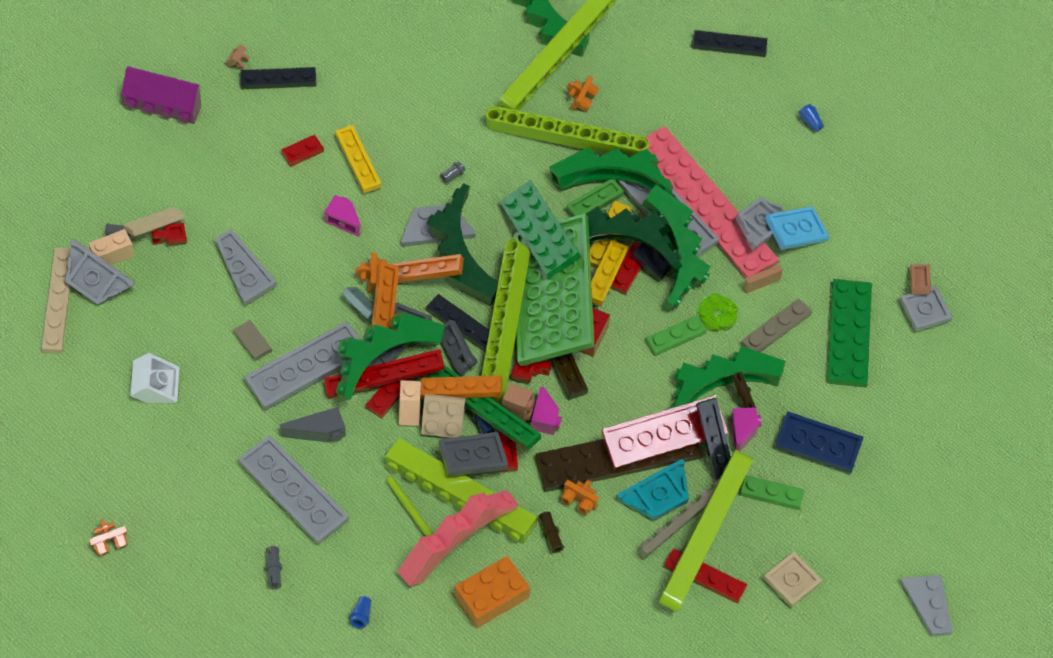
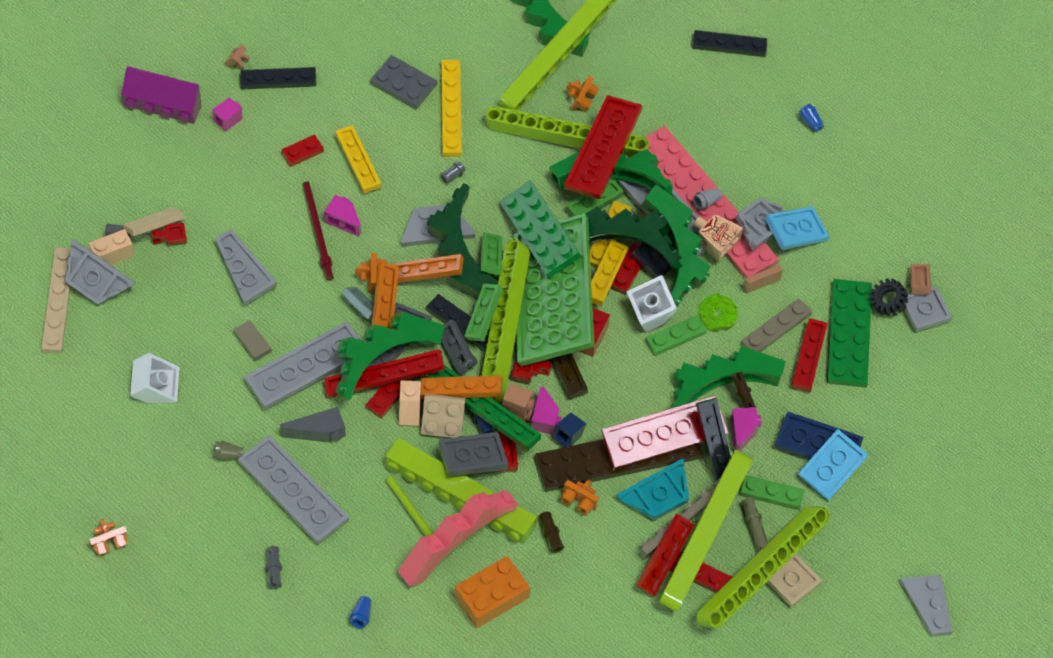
(226, 450): none -> olive cone
(227, 114): none -> dark pink brick
(325, 260): none -> dark red bar
(403, 82): none -> dark grey plate
(451, 108): none -> yellow plate
(483, 312): none -> bright green plate
(491, 253): none -> bright green plate
(569, 430): none -> dark blue brick
(603, 147): none -> red plate
(652, 303): none -> white slope
(665, 555): none -> red plate
(706, 198): none -> light grey cone
(717, 235): none -> light nougat torso
(754, 520): none -> olive pin
(762, 567): none -> lime beam
(809, 355): none -> red plate
(833, 464): none -> medium azure tile
(881, 290): none -> black tyre

